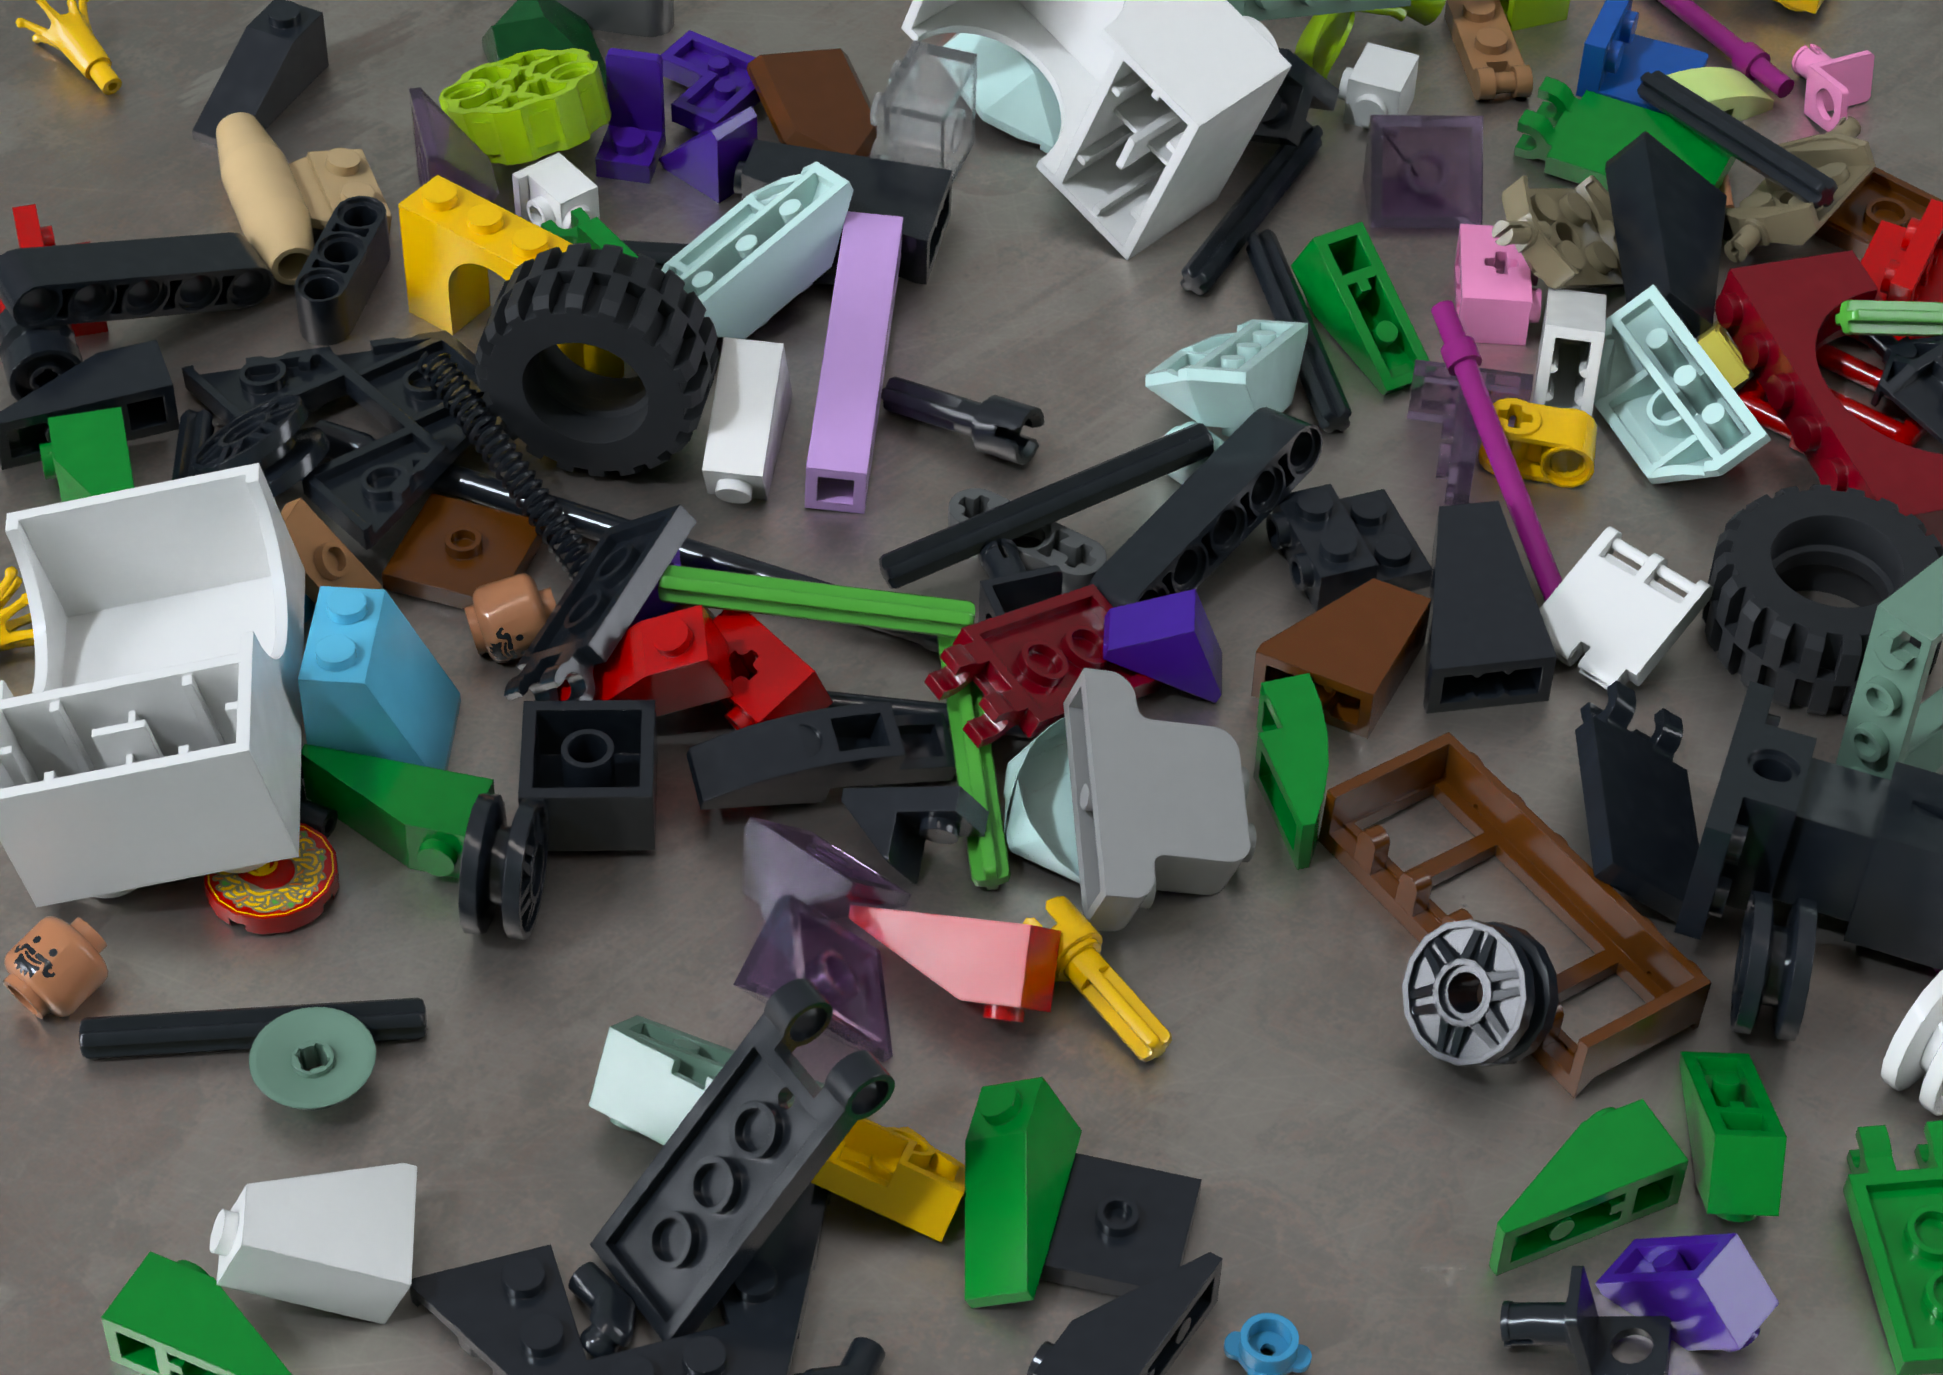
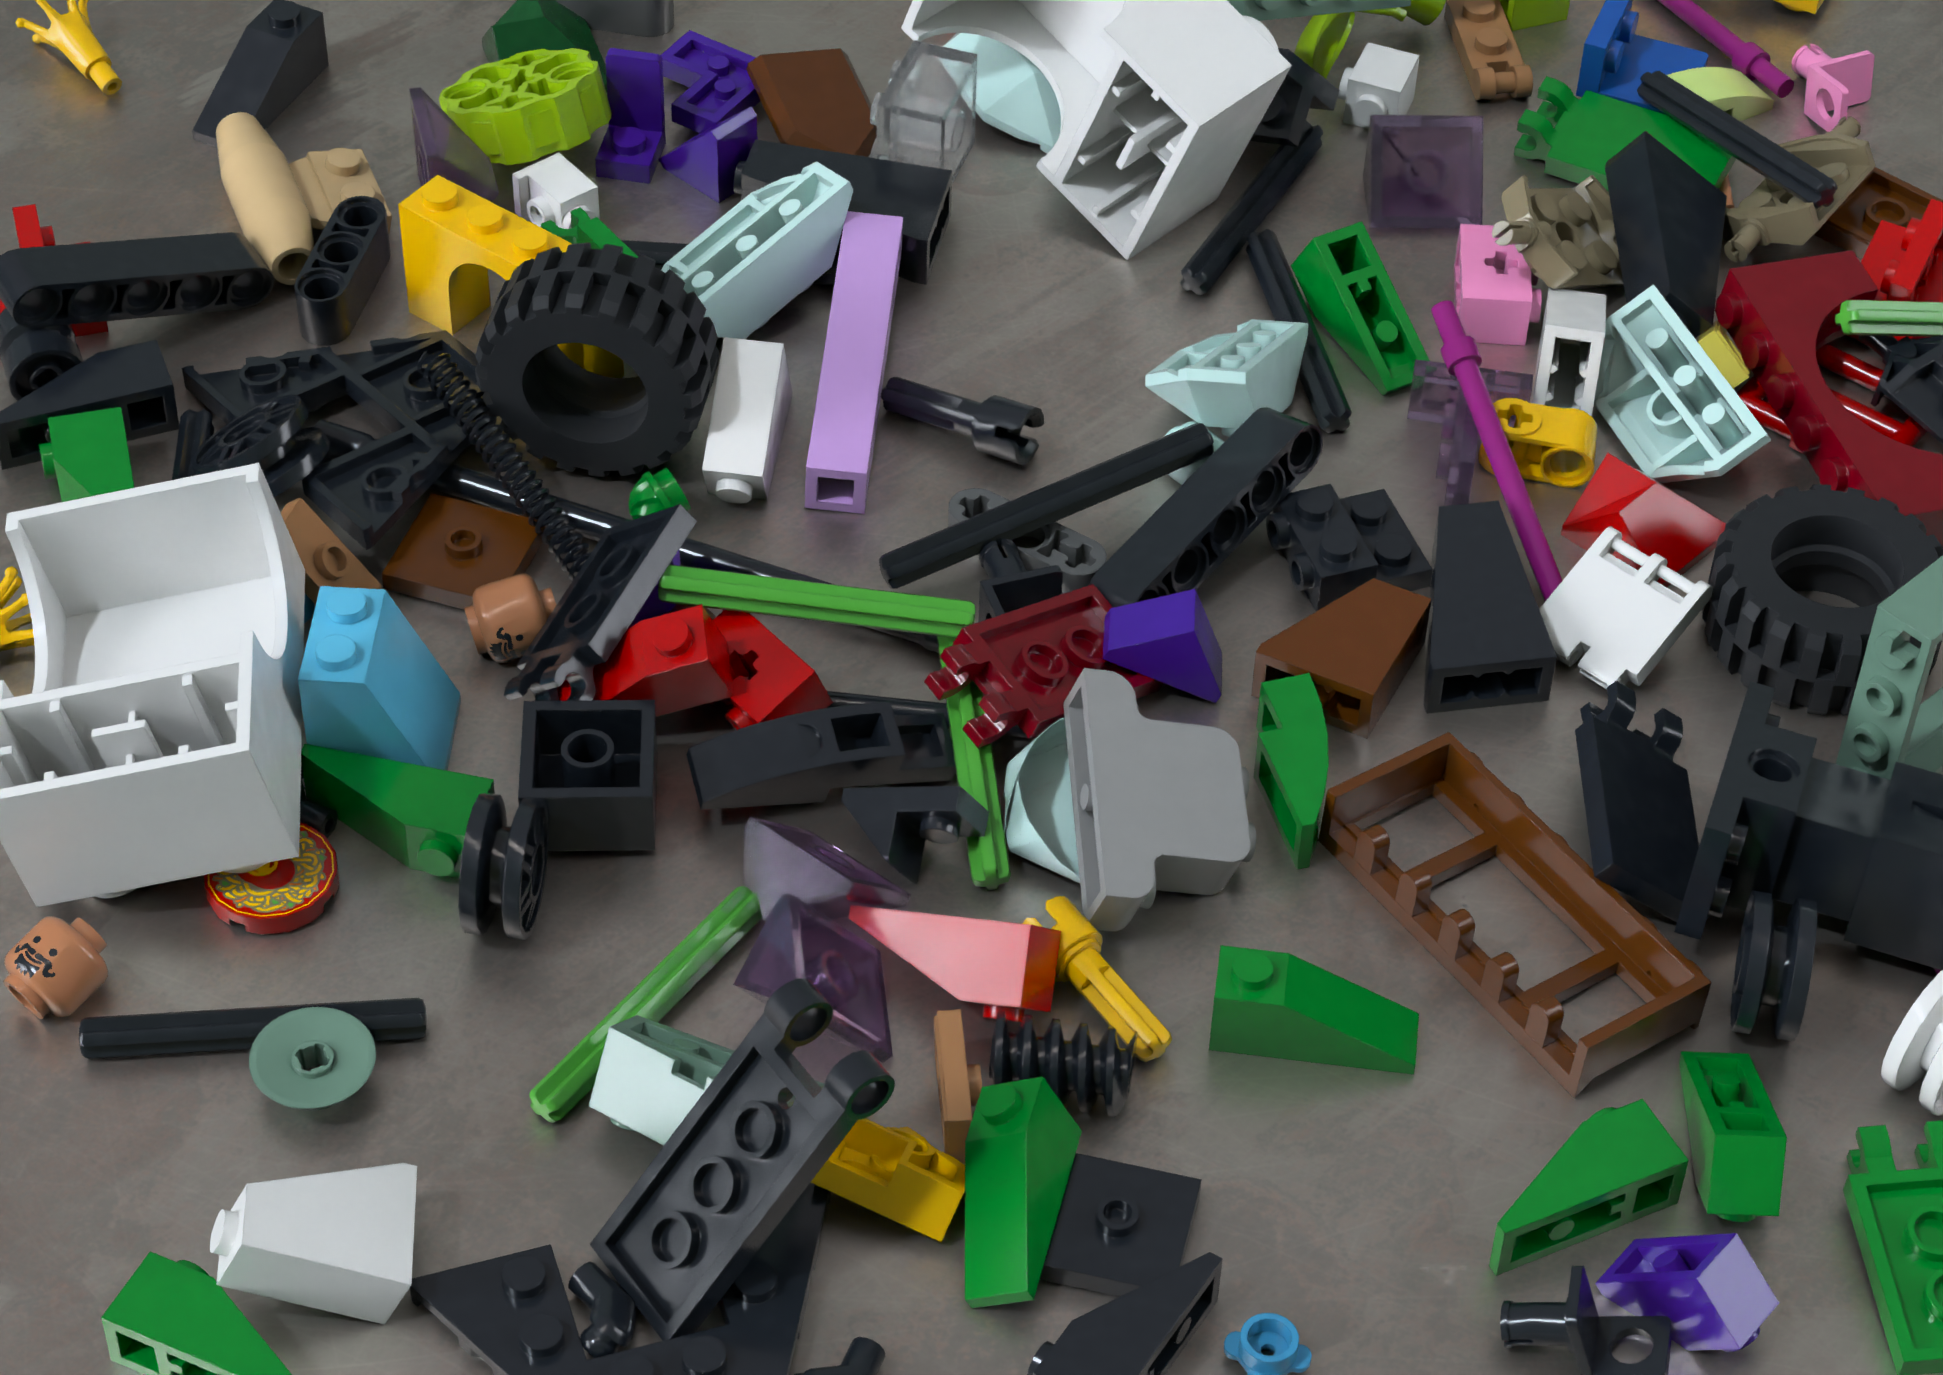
(649, 999): none -> bright green axle
(655, 494): none -> green plate
(956, 1080): none -> medium nougat plate
(1063, 1063): none -> black piece
(1303, 1013): none -> green slope
(1516, 999): black wheel -> none
(1645, 514): none -> red slope

